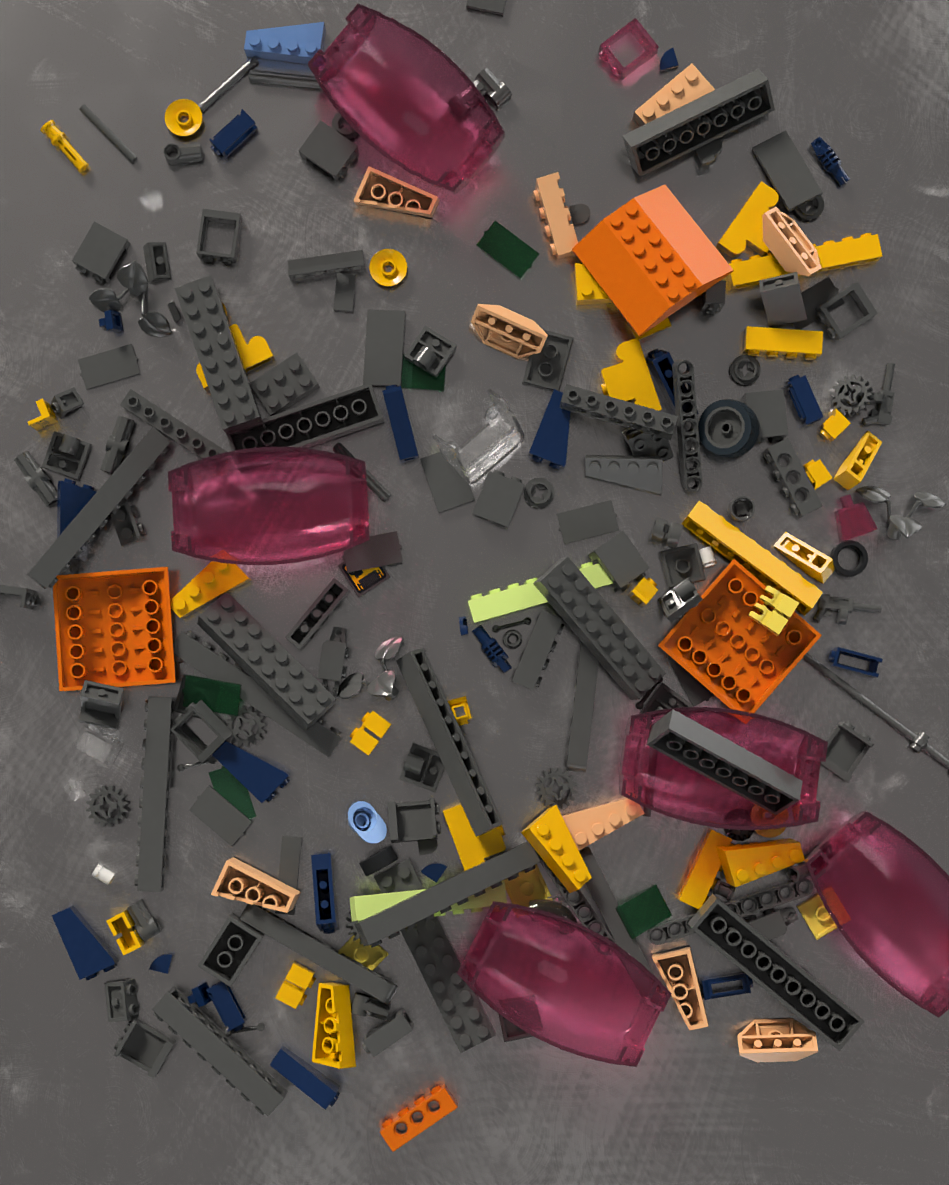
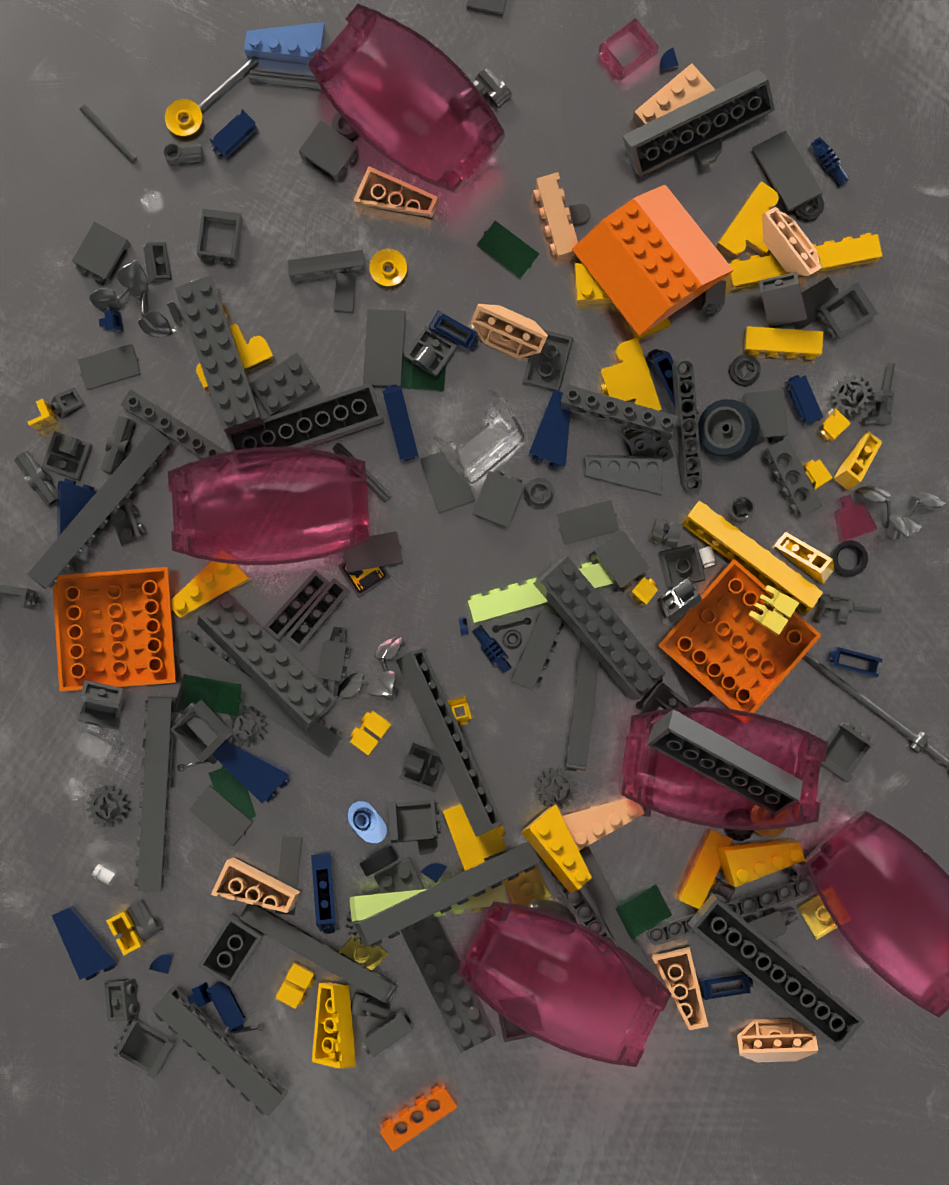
(59, 139): yellow pin -> none
(296, 606): none -> dark grey brick
(306, 1078): dark blue slope -> none
(466, 345): none -> dark blue window

